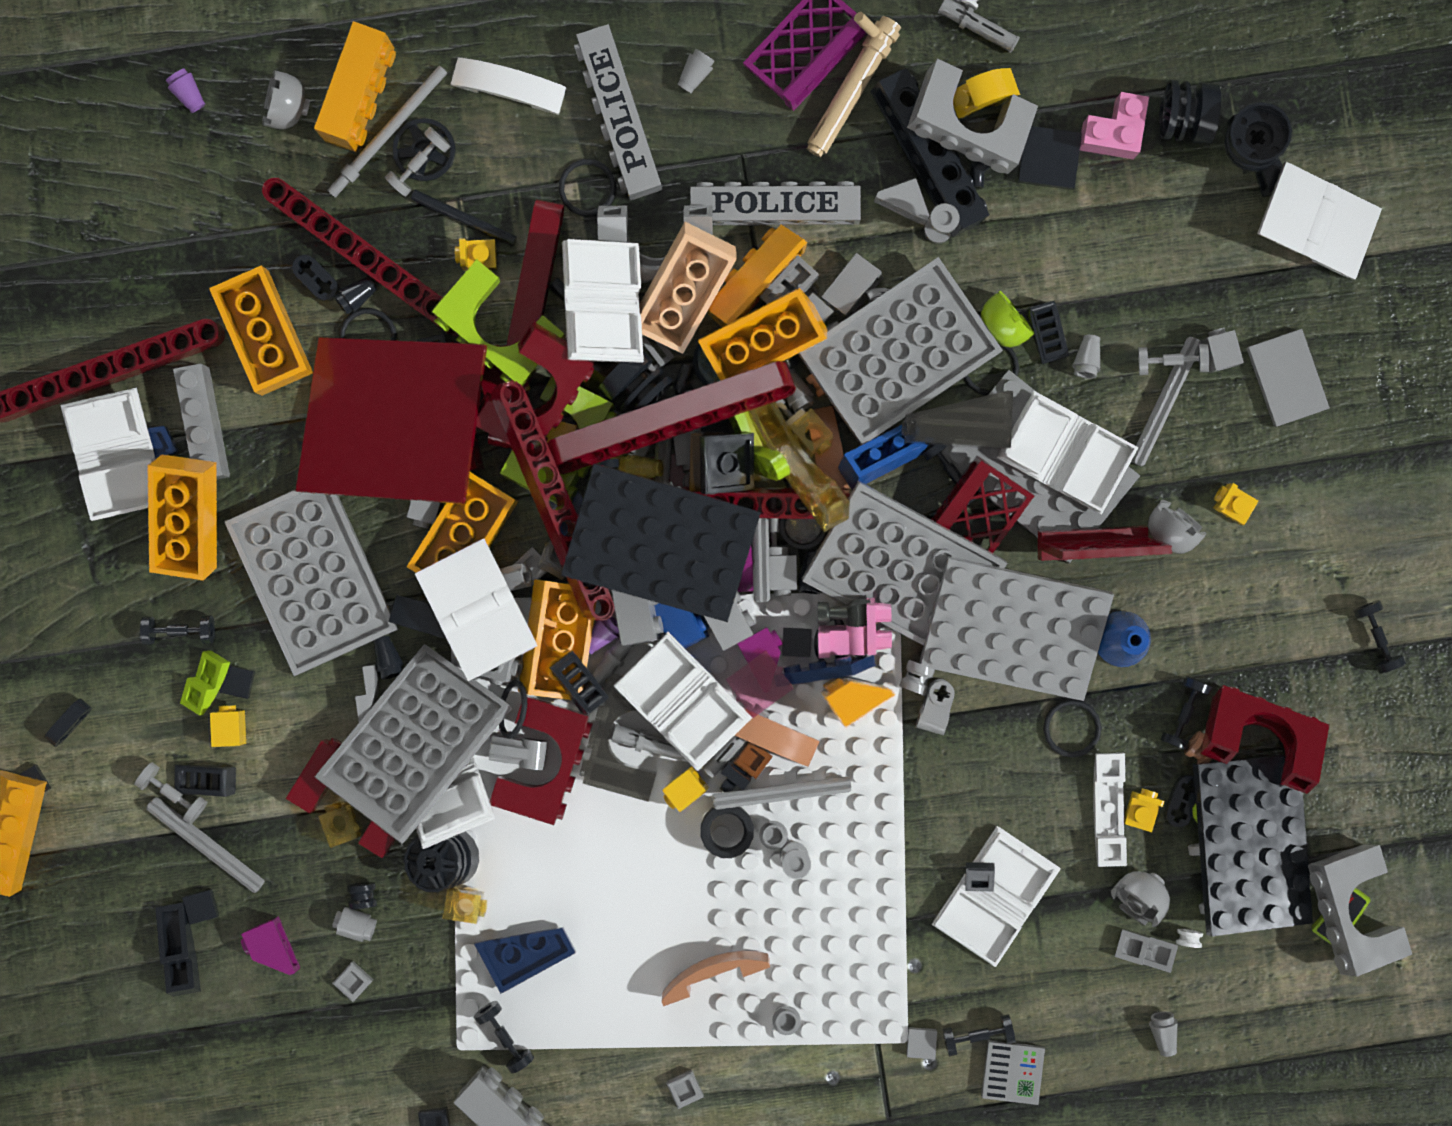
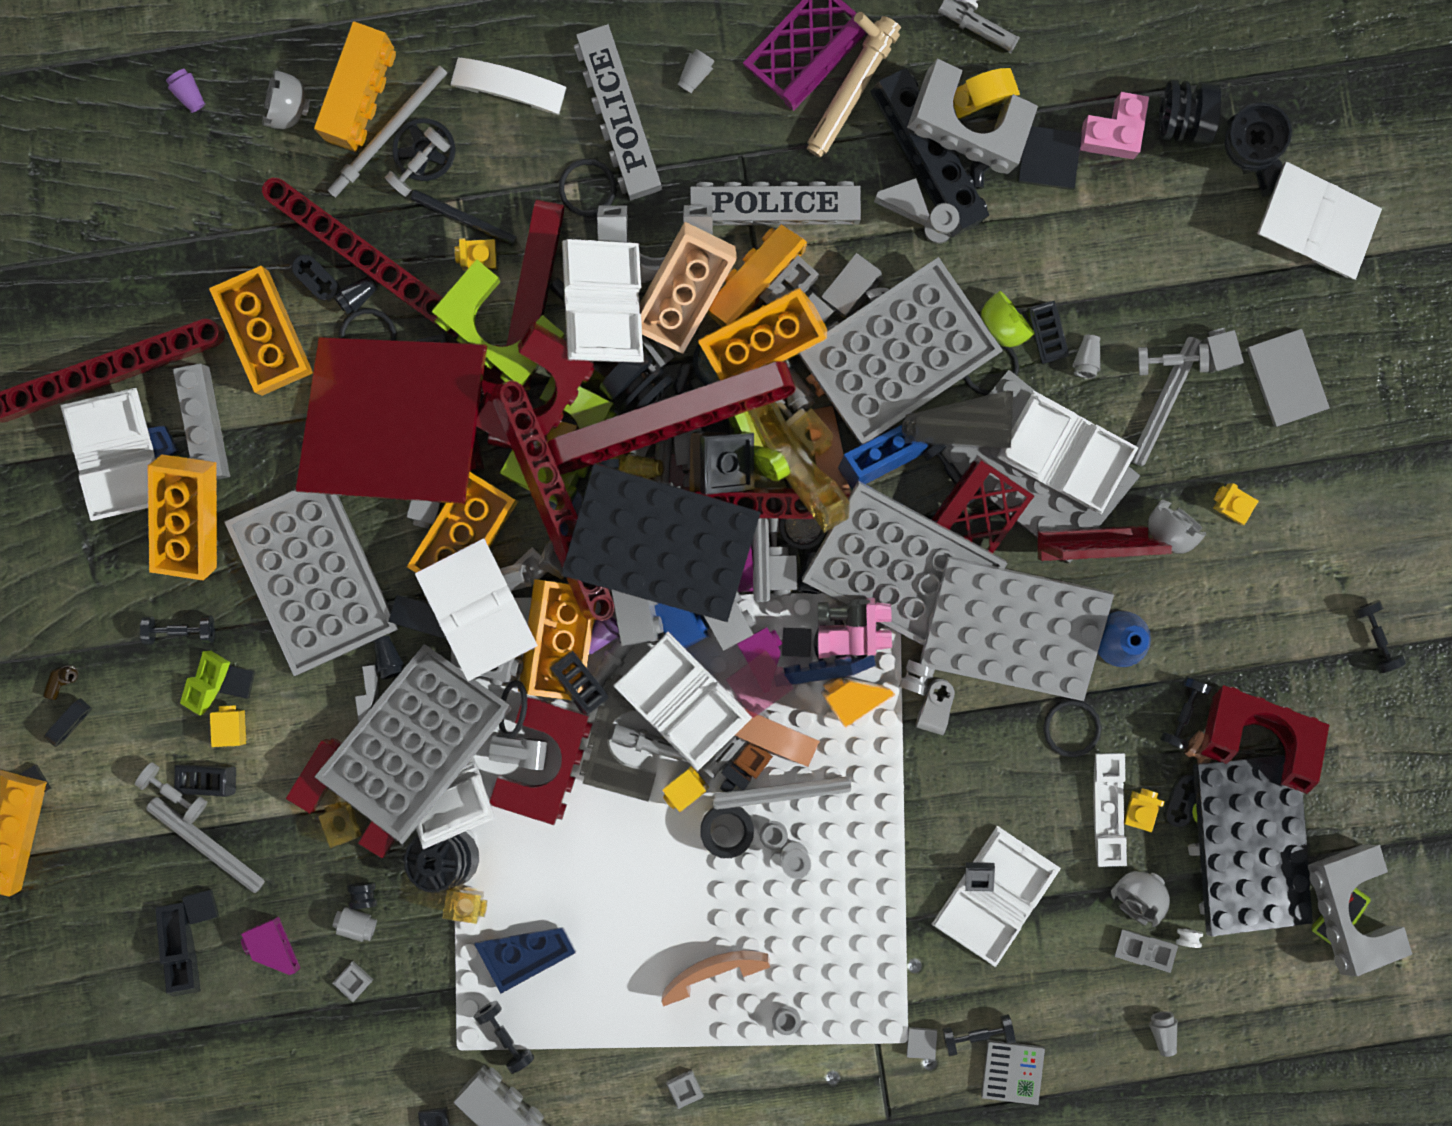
(58, 678): none -> dark brown arm

